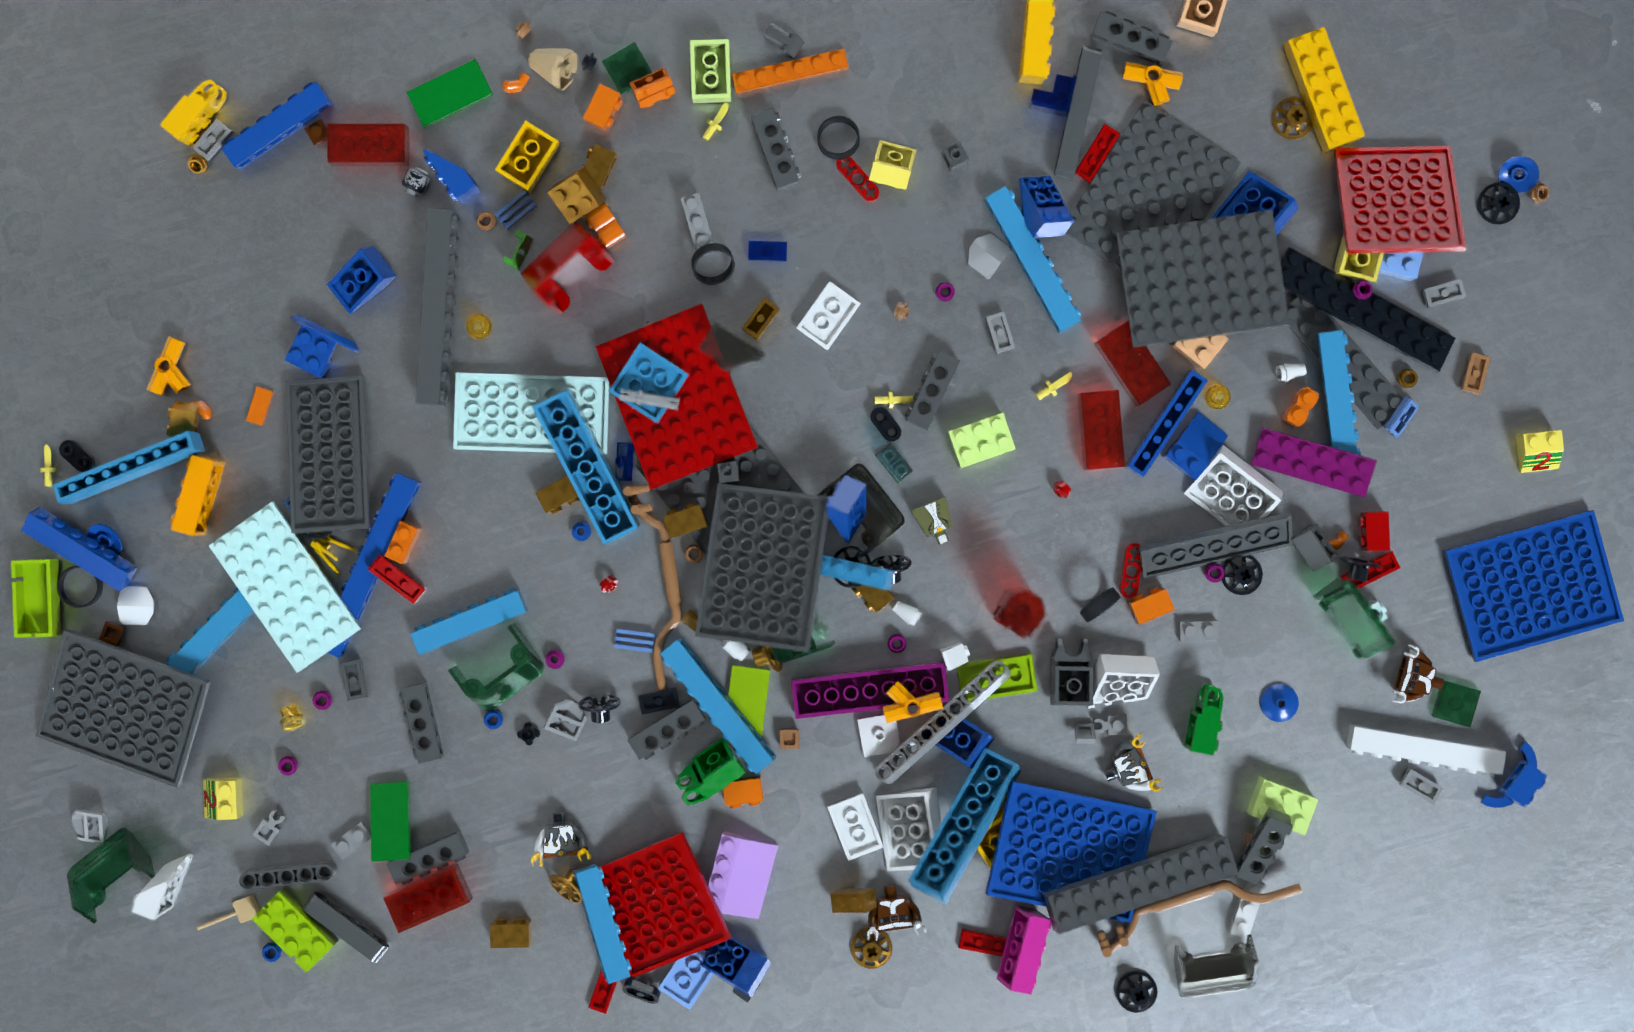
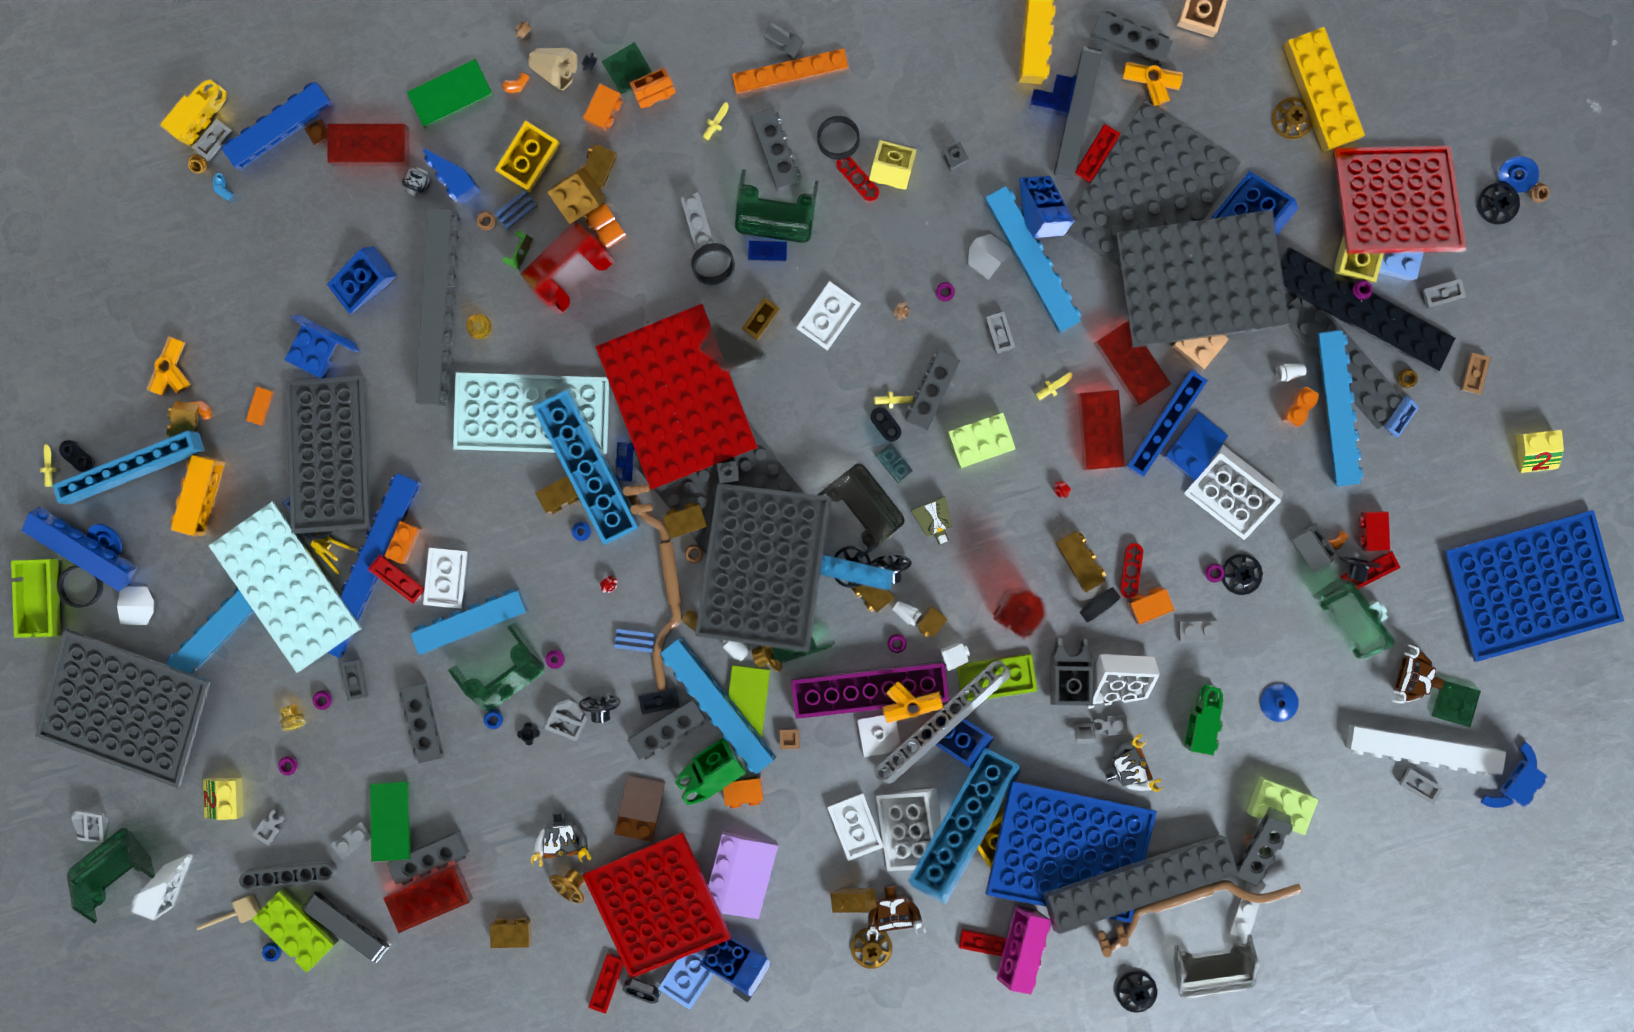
(112, 633): reddish brown plate -> none
(219, 187): none -> dark azure arm
(445, 578): none -> white plate
(601, 923): dark azure brick -> none
(640, 808): none -> reddish brown slope
(649, 399): light grey pin -> none
(651, 374): dark azure plate -> none
(710, 71): yellowish green brick -> none
(772, 217): none -> clear green windscreen
(847, 507): blue slope -> none
(931, 622): none -> pearl gold brick
(1081, 561): none -> pearl gold brick
(1215, 403): clear yellow piece -> none
(1216, 545): dark grey plate -> none
(1314, 462): magenta plate -> none

